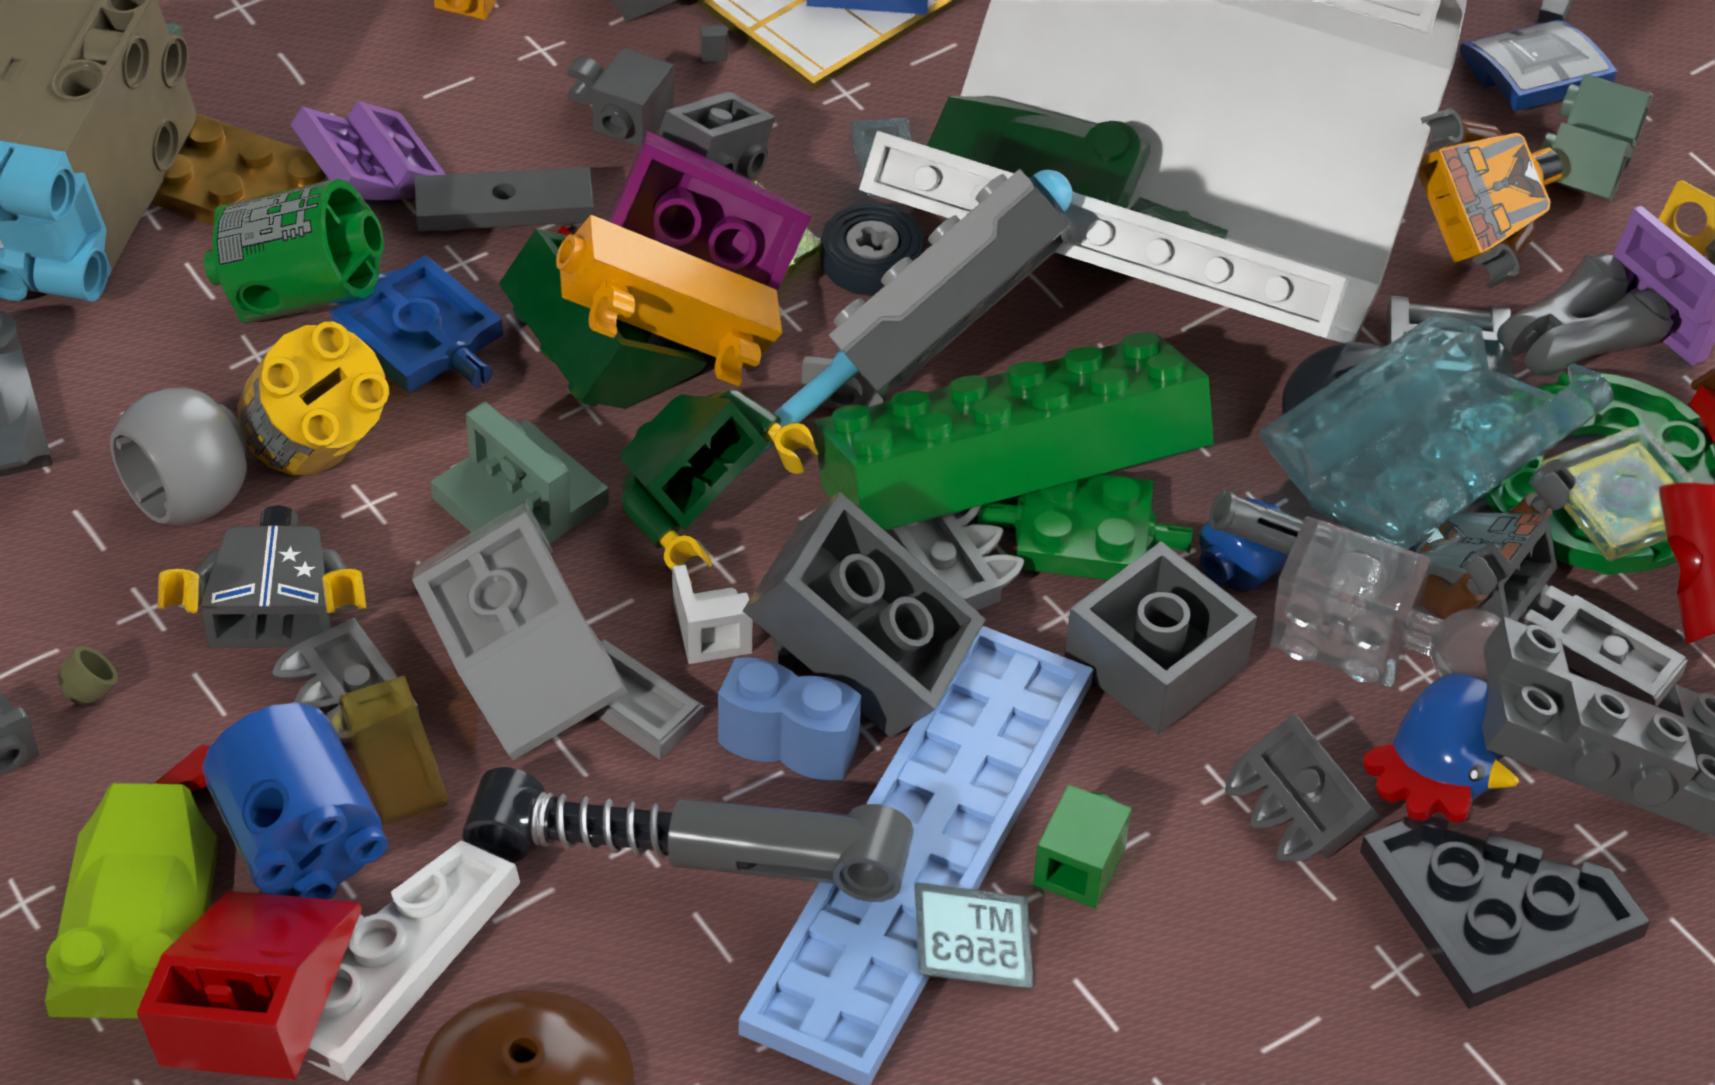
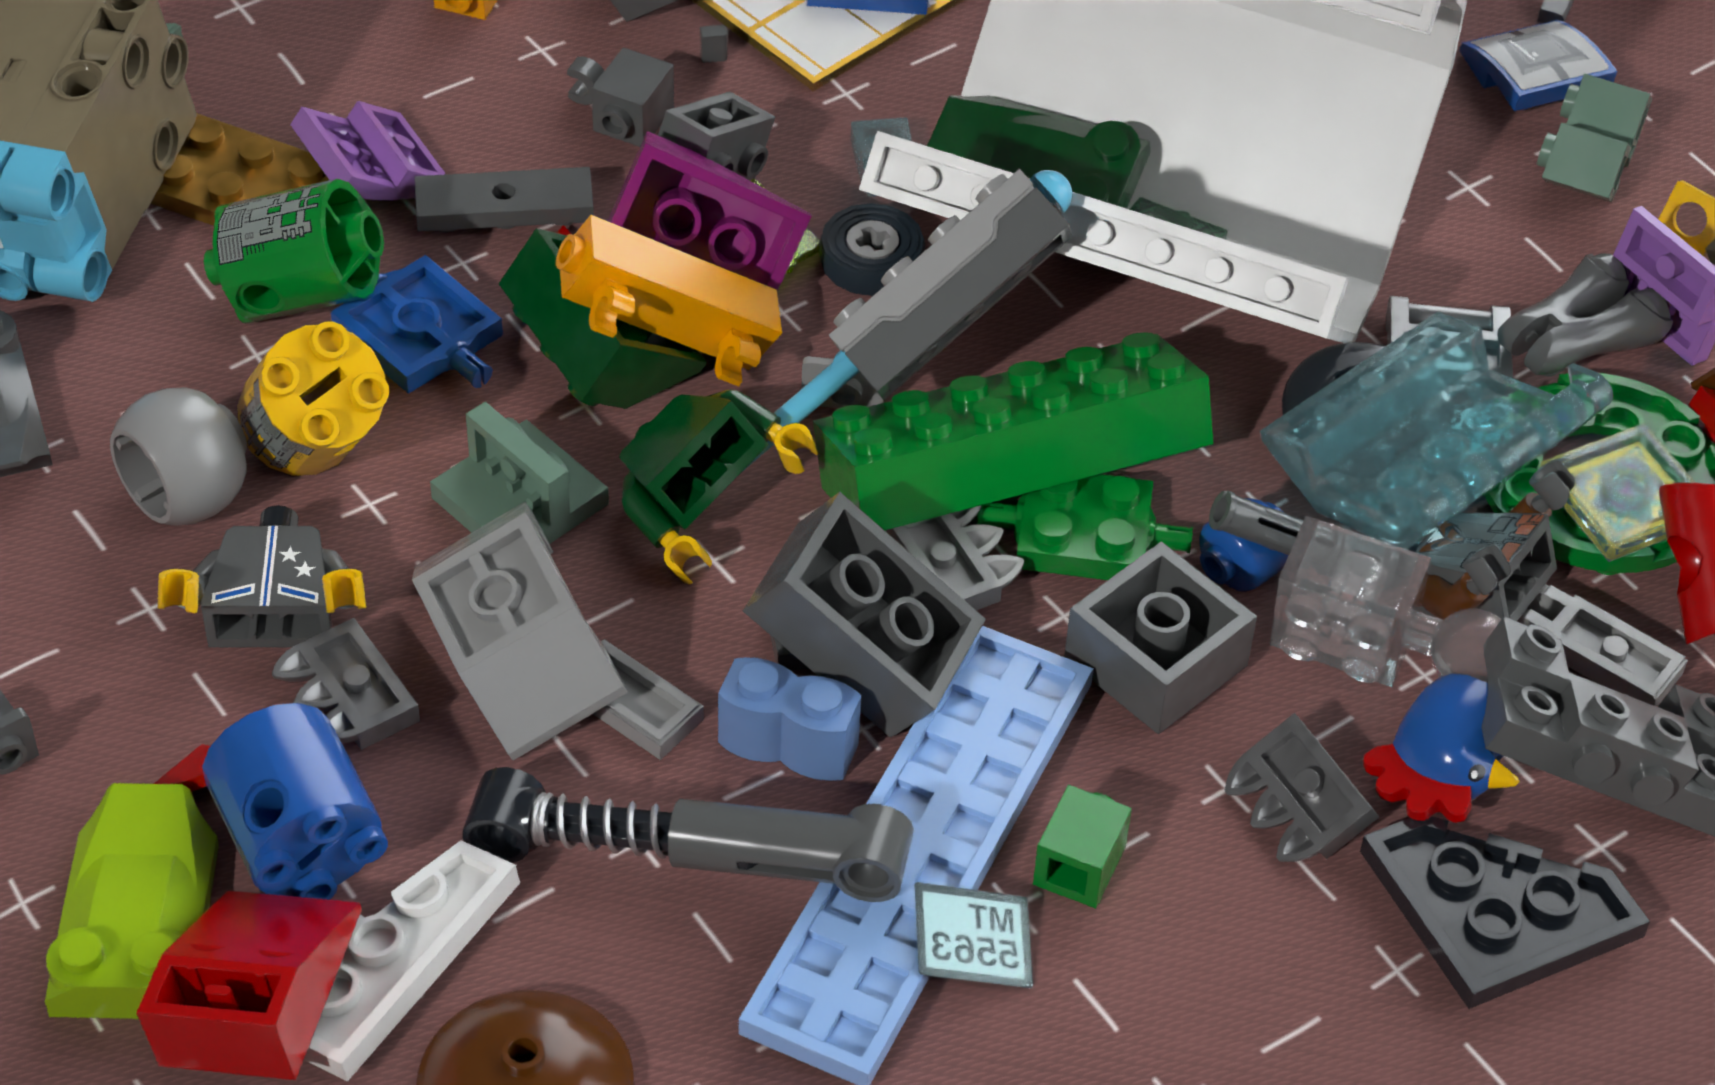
(86, 676): olive hinge -> none
(393, 750): clear yellow tile -> none
(710, 621): white panel -> none
(1485, 191): torso -> none

